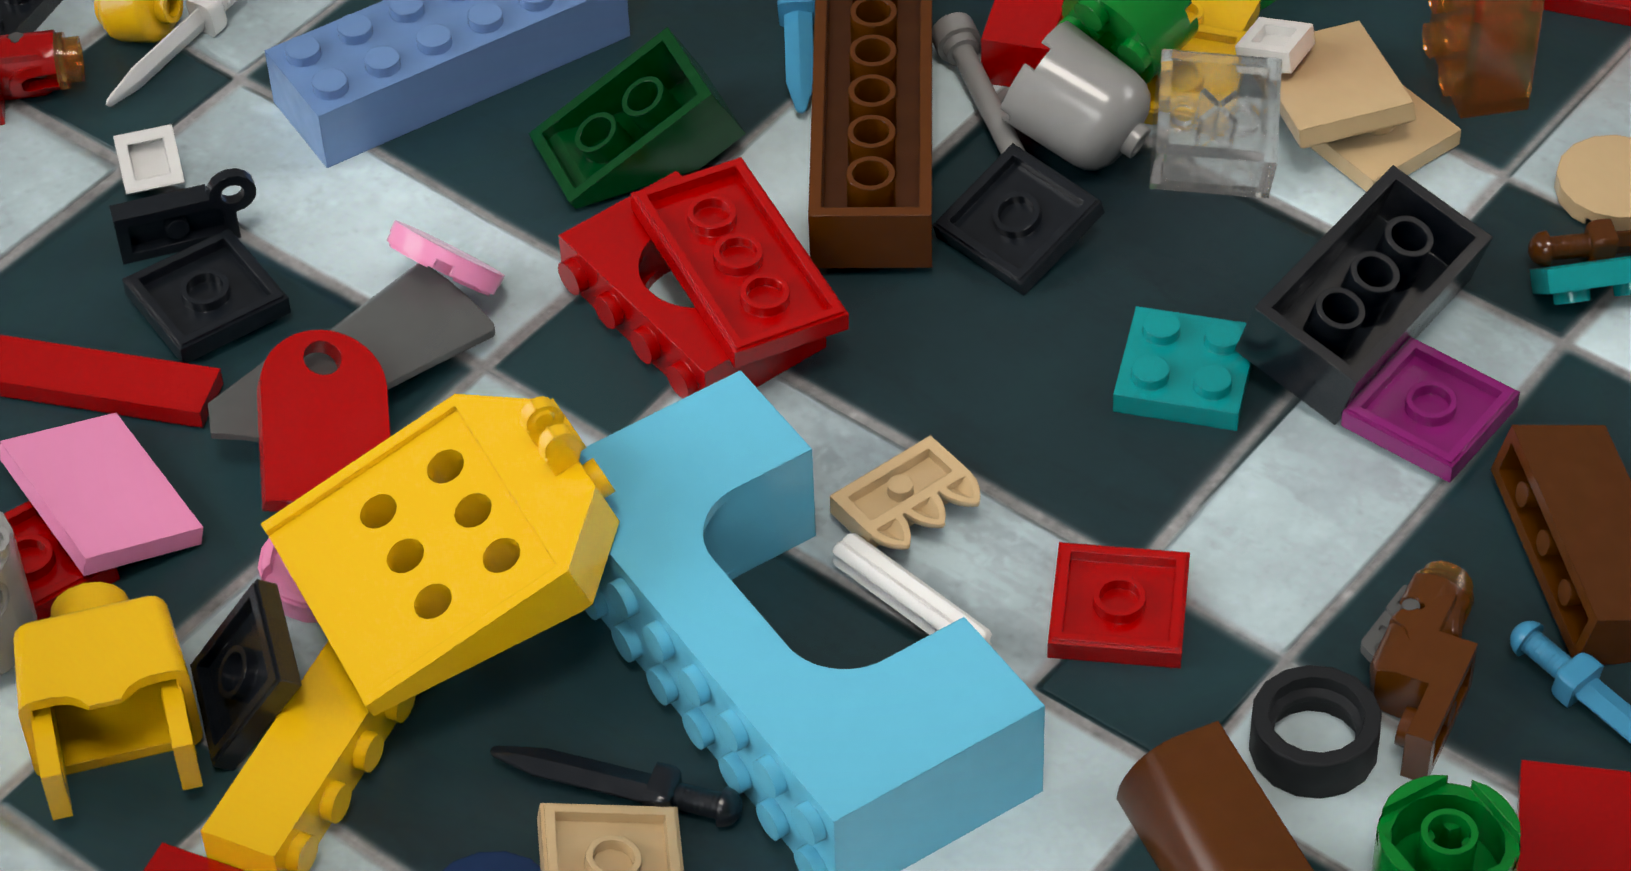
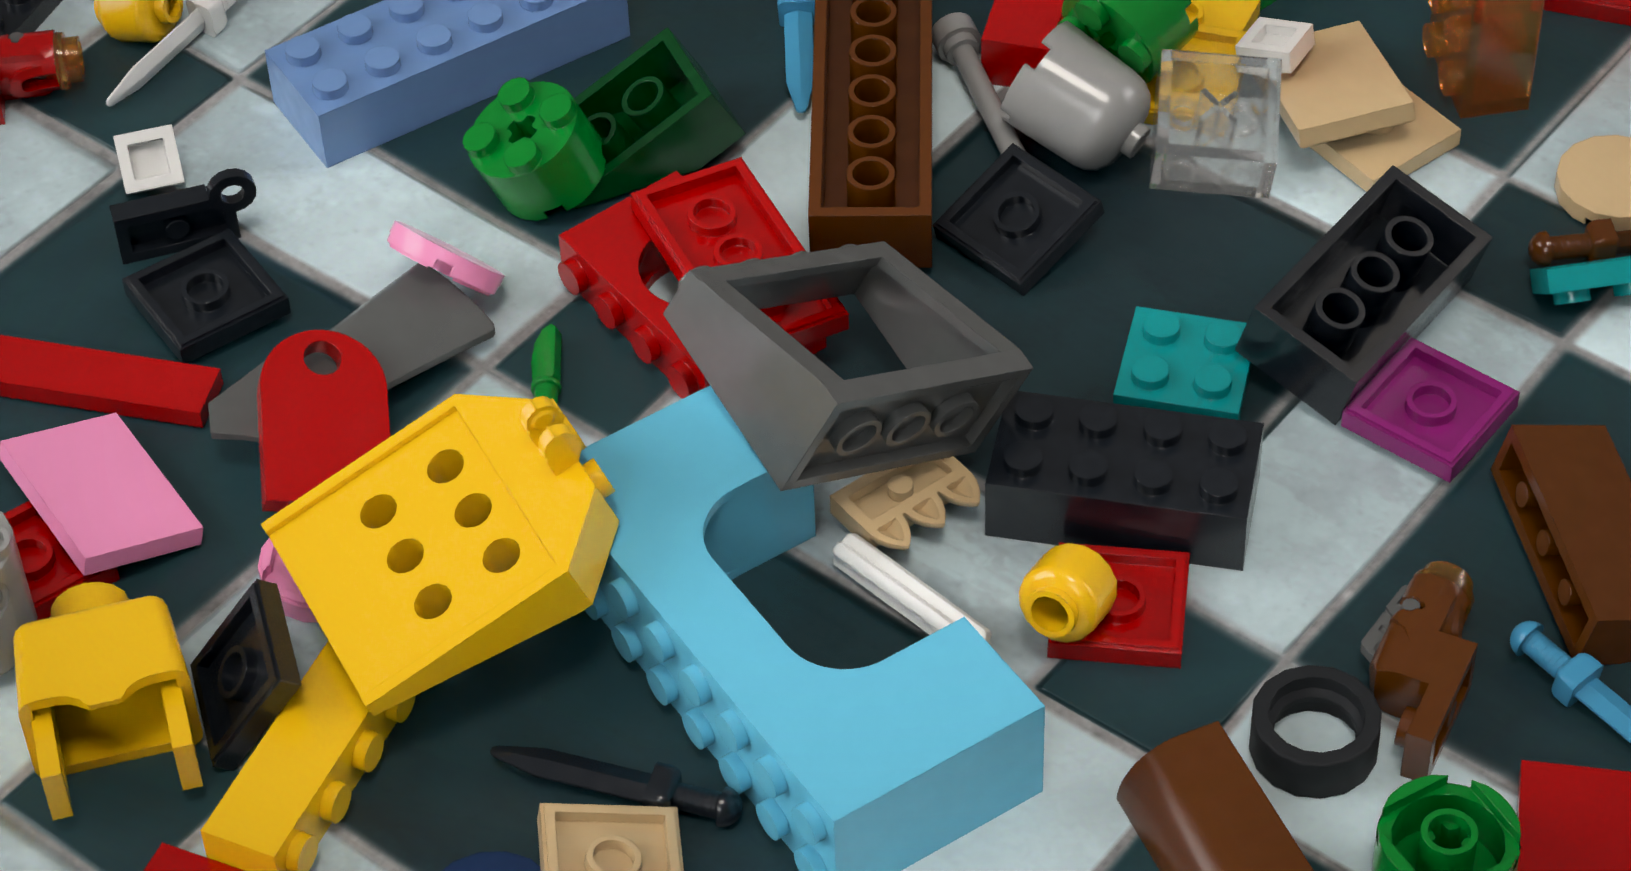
(536, 149): none -> green brick
(547, 364): none -> green piece
(801, 413): none -> dark grey windscreen
(1067, 592): none -> yellow head
(1124, 478): none -> black brick

